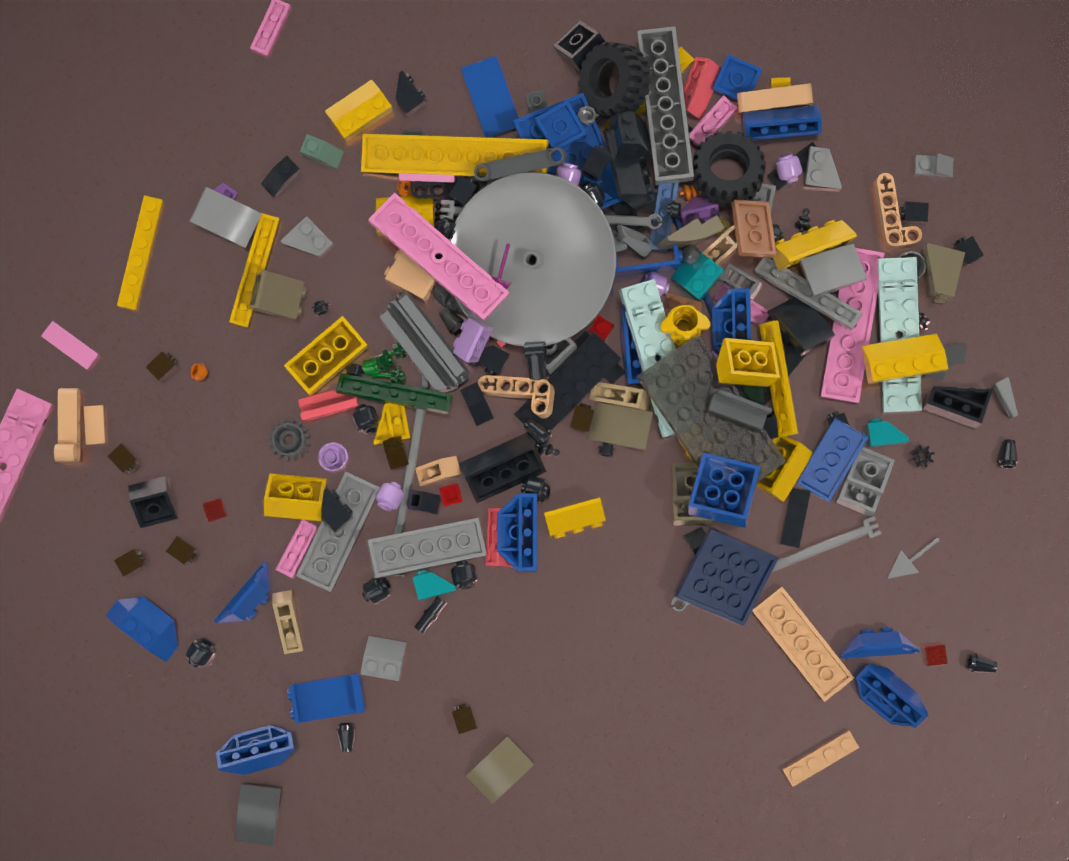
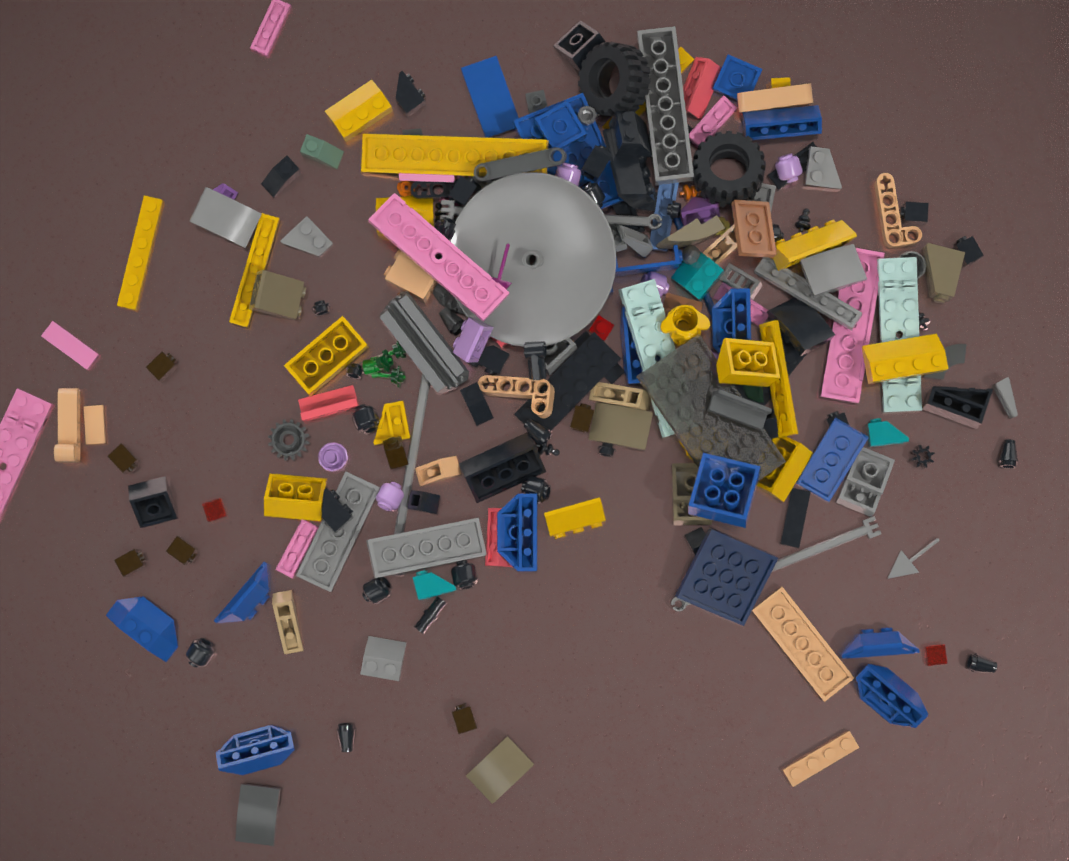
(198, 371): orange plate -> none
(326, 698): blue panel -> none
(394, 393): dark green plate -> none
(450, 495): red plate -> none
(934, 165): light grey slope -> none

